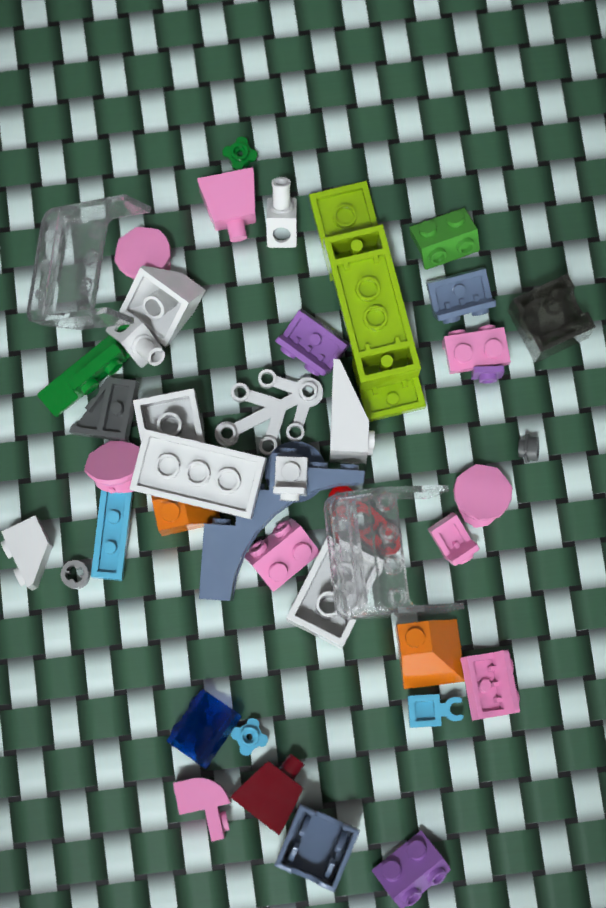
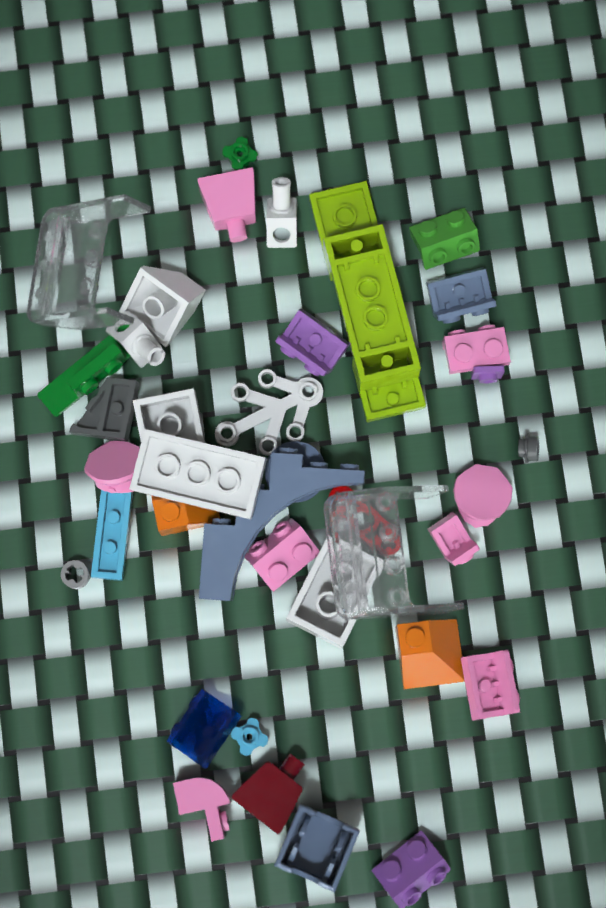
(30, 549): white slope -> none
(142, 248): bright pink hat -> none
(291, 477): white bracket -> none
(350, 432): white slope -> none
(427, 710): medium azure plate -> none
(550, 318): clear smoke piece -> none

